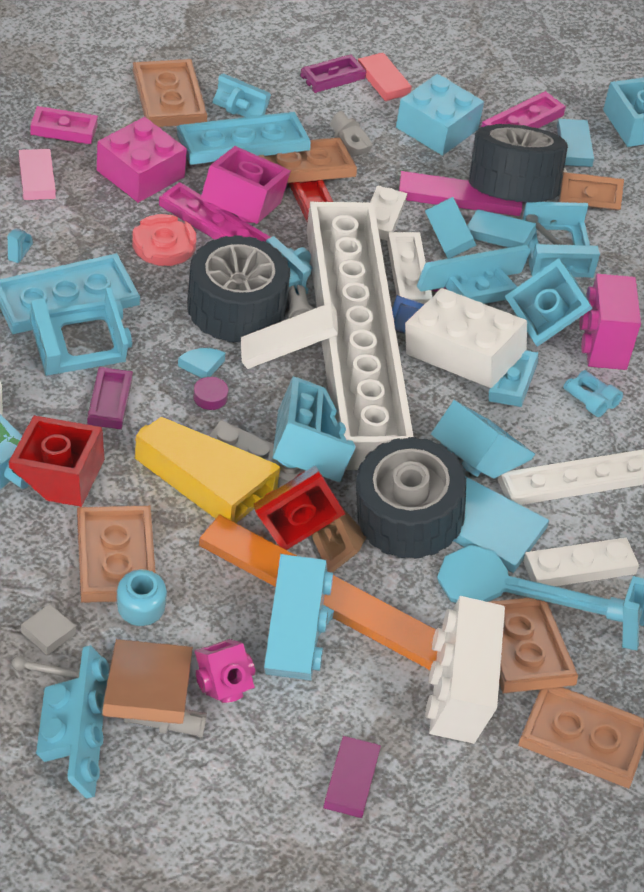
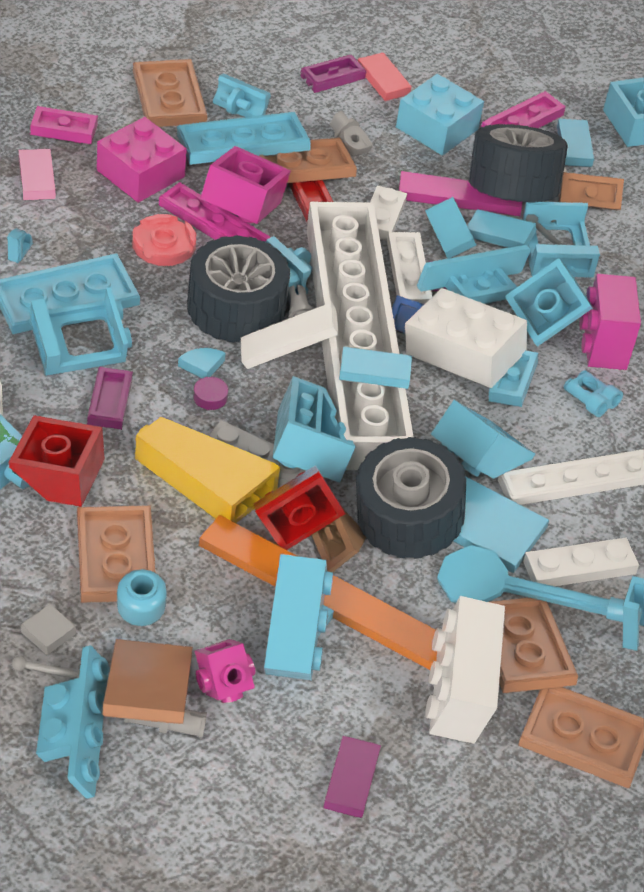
(375, 367): none -> medium azure tile

